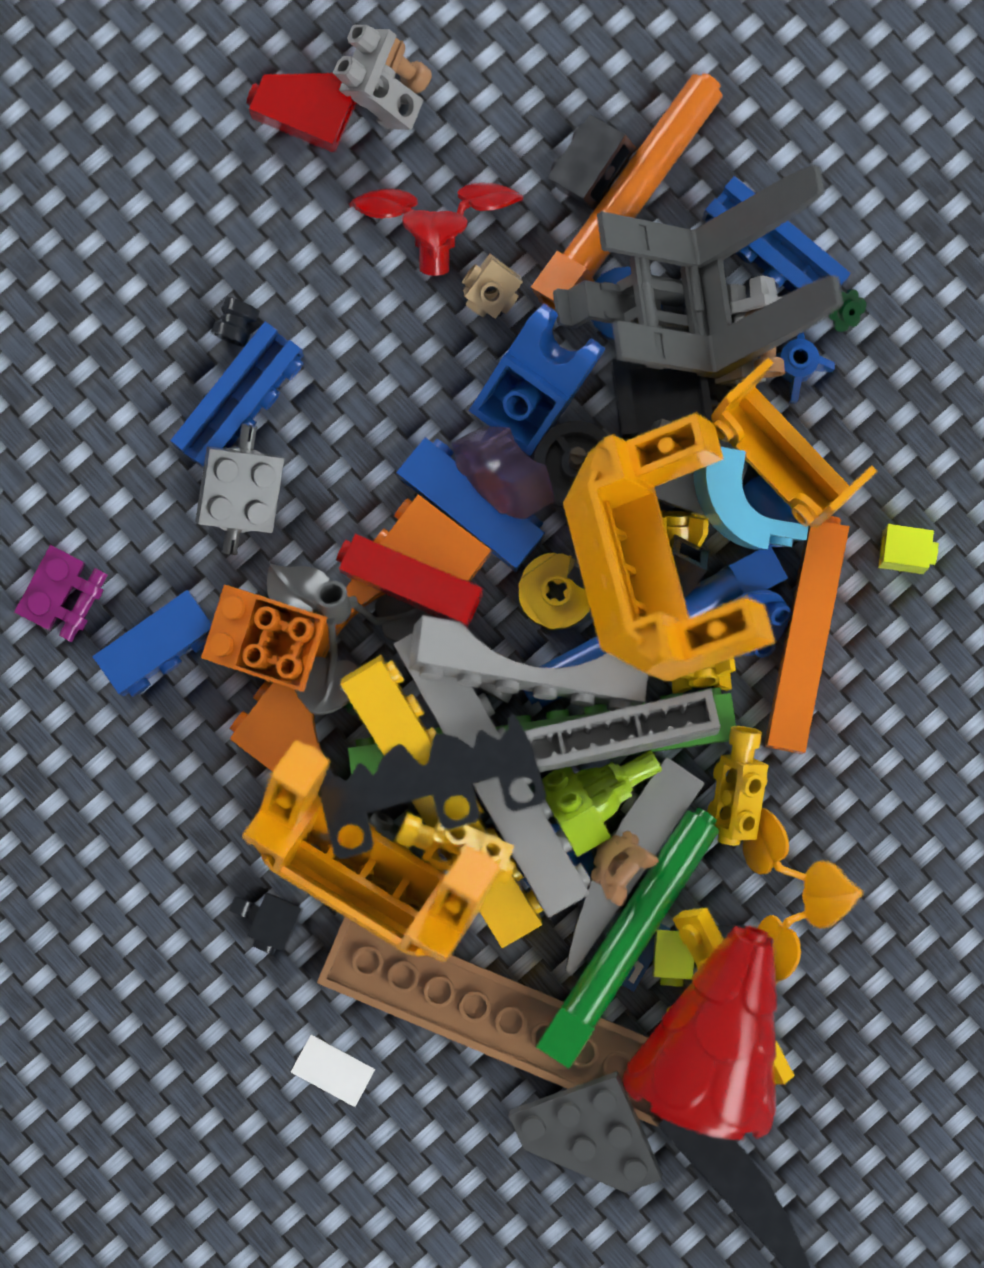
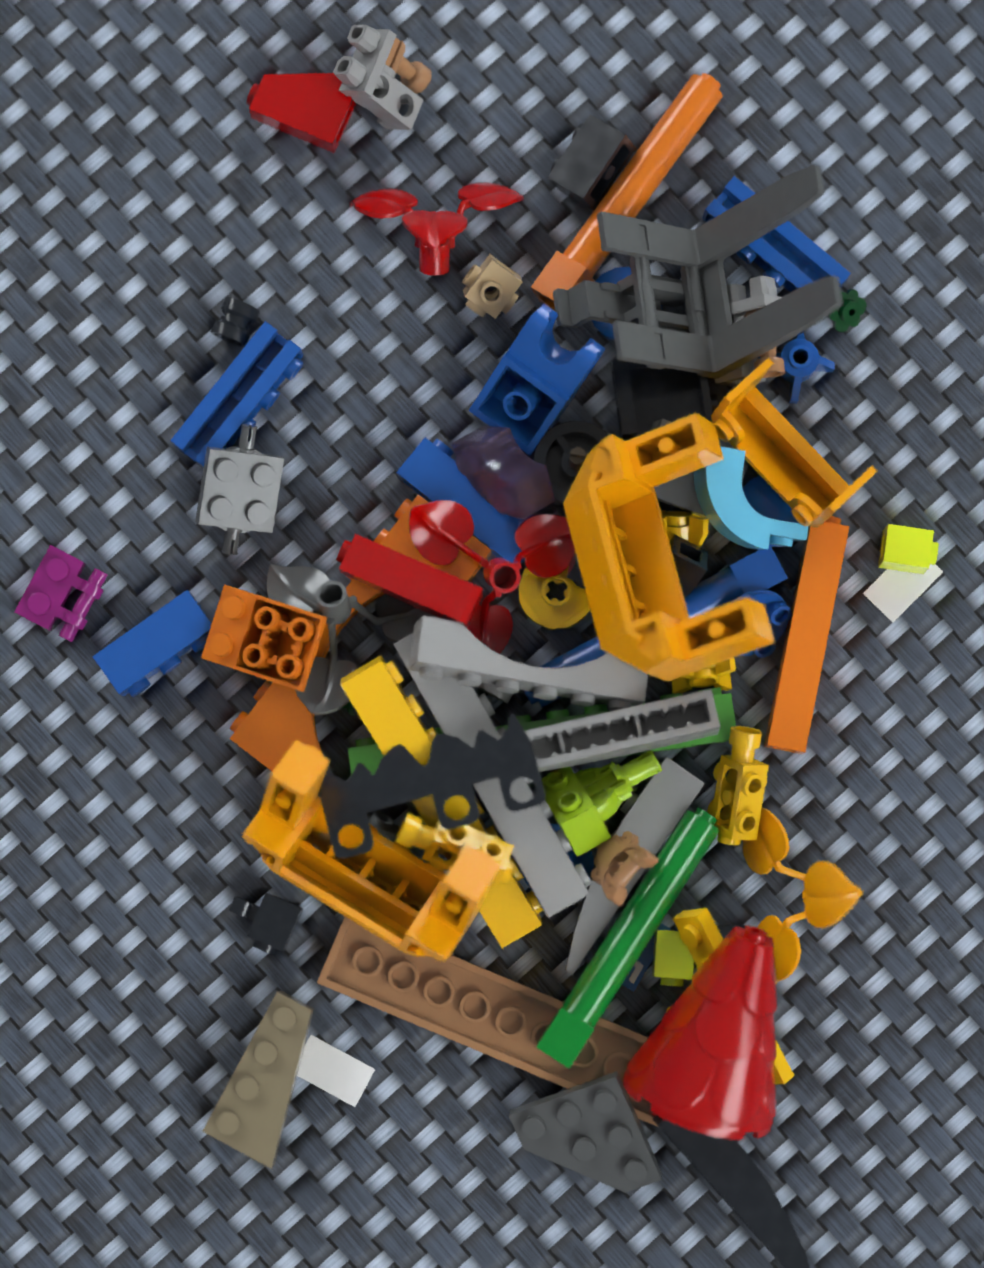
(260, 1090): none -> dark tan wedge
(546, 546): none -> red plant
(898, 590): none -> white sticker

